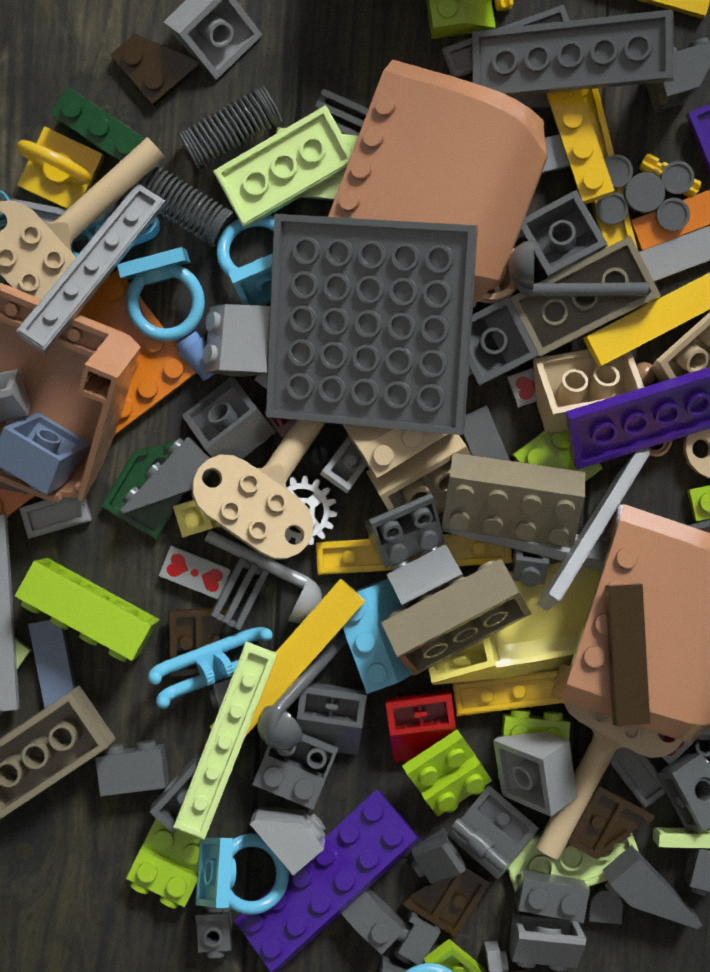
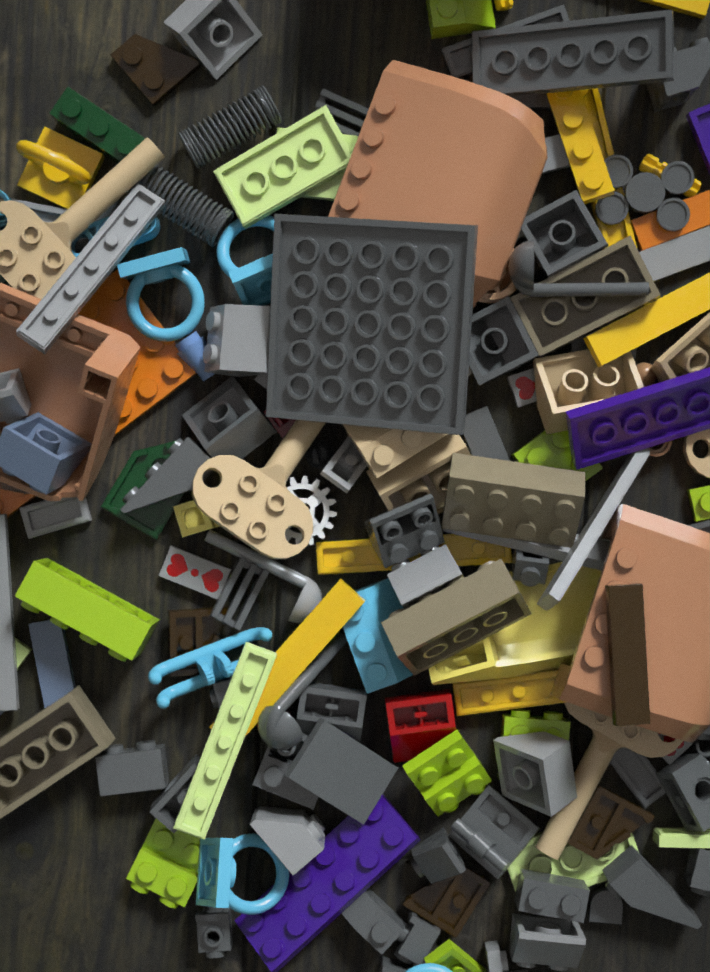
(341, 771): none -> dark grey tile

